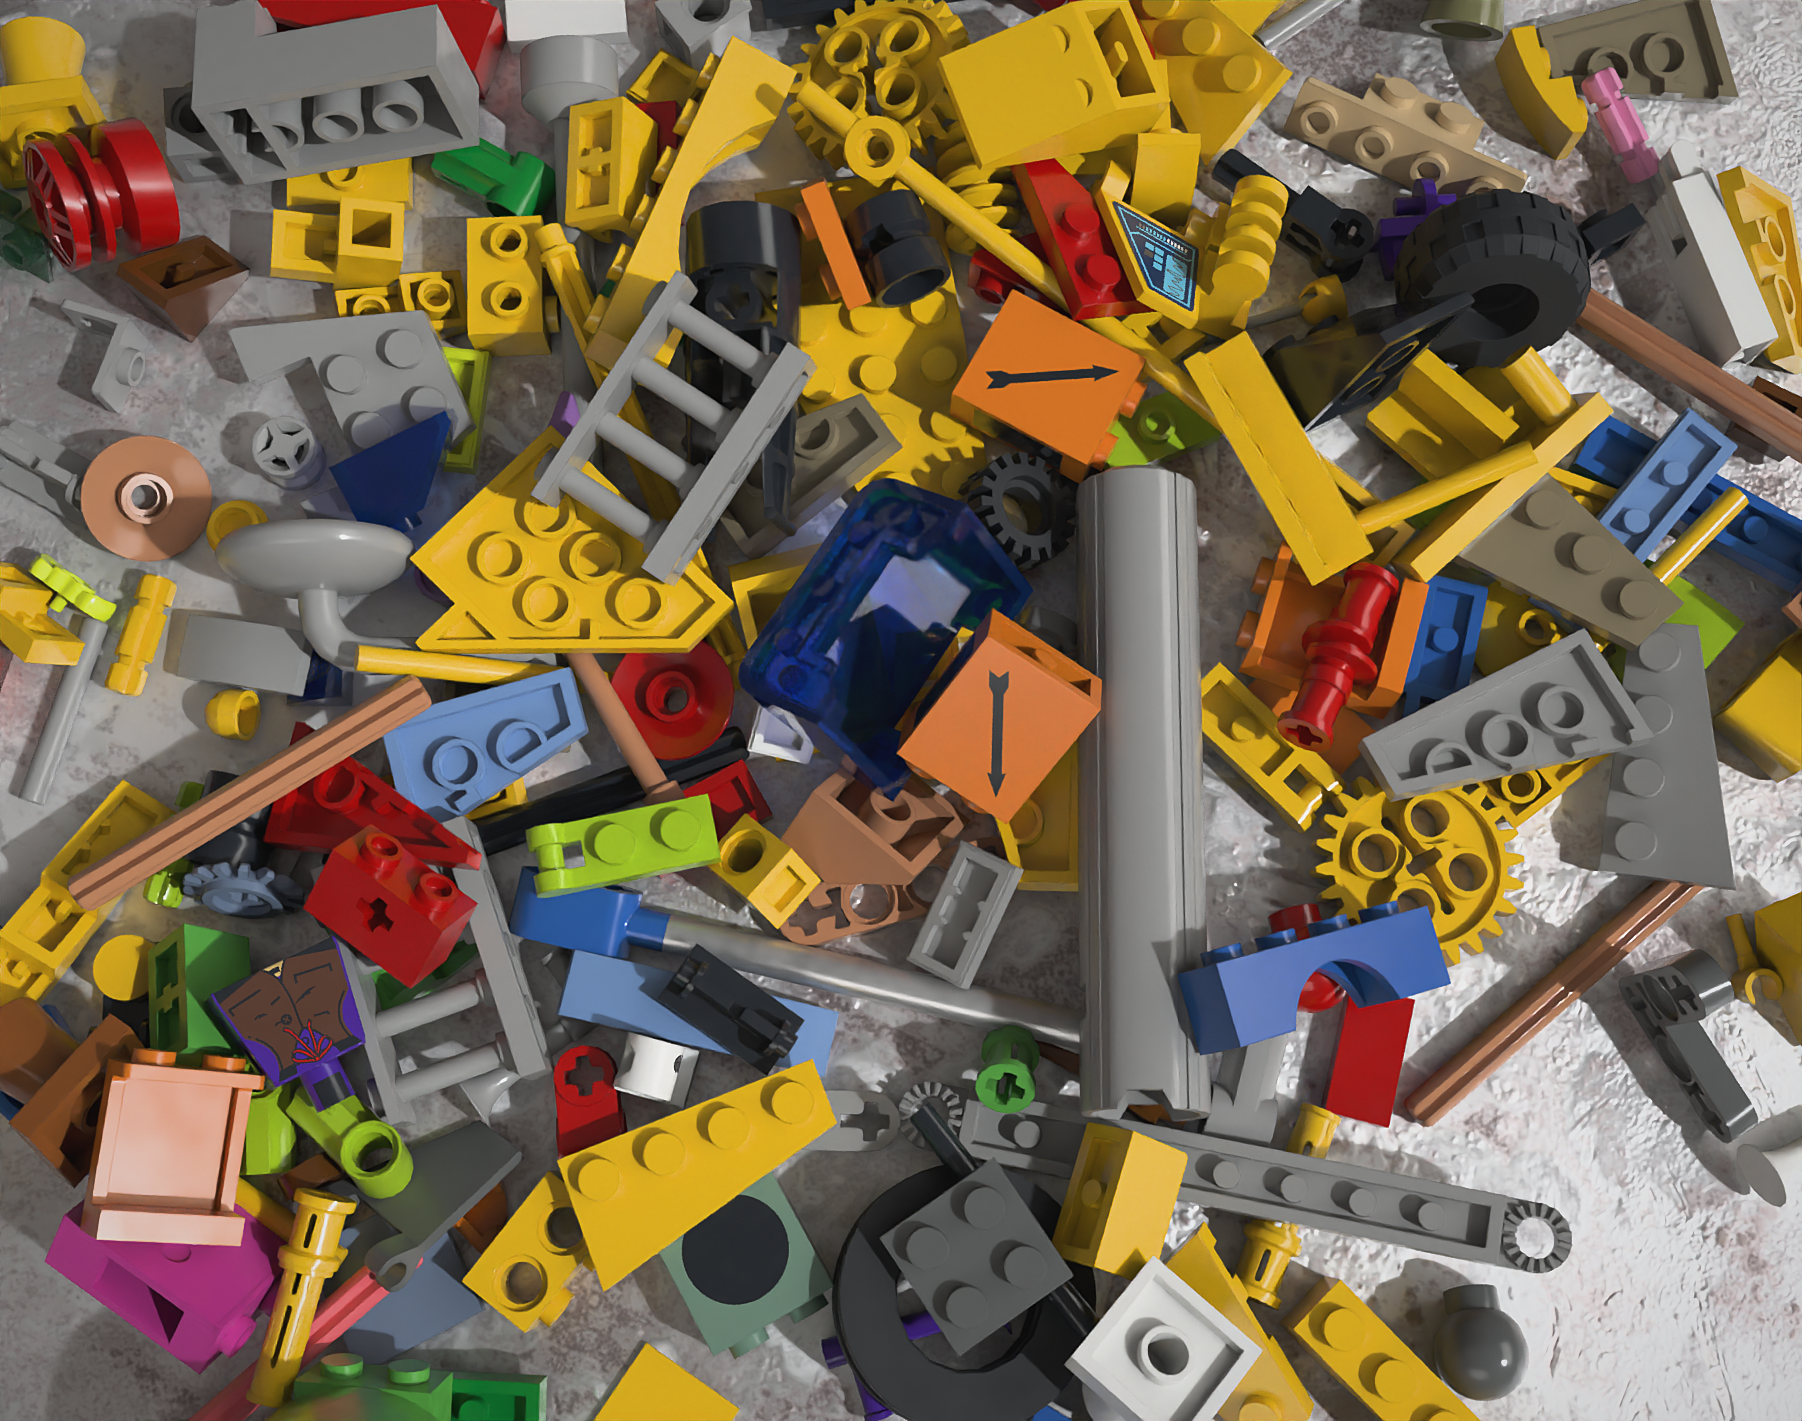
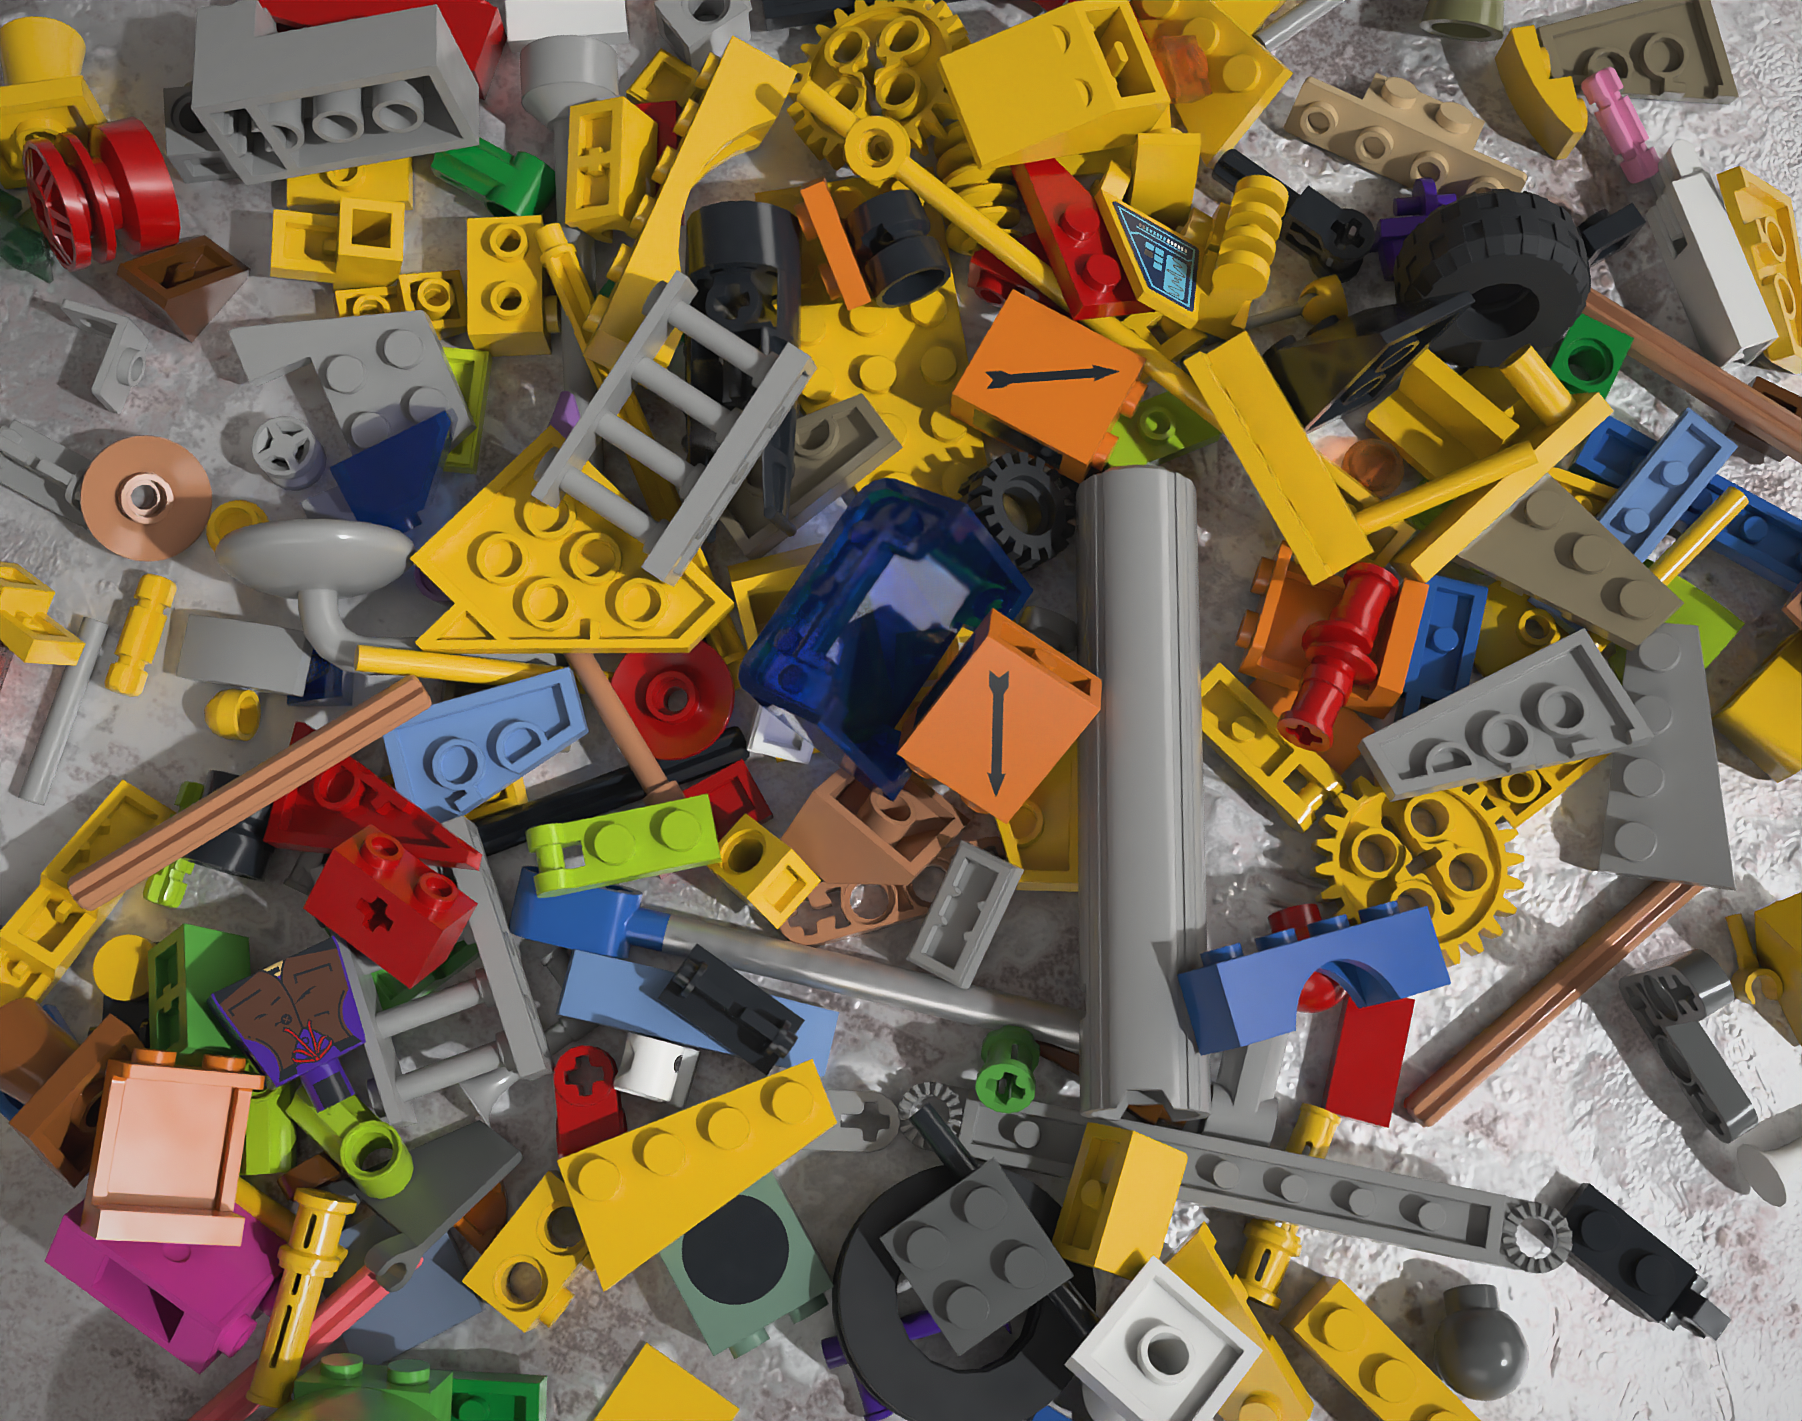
(70, 588): neon yellow piece -> none
(243, 891): sand blue gear -> none
(1181, 67): none -> clear orange plate
(1375, 466): none -> clear orange plate
(1595, 349): none -> green brick
(1638, 1265): none -> black hinge

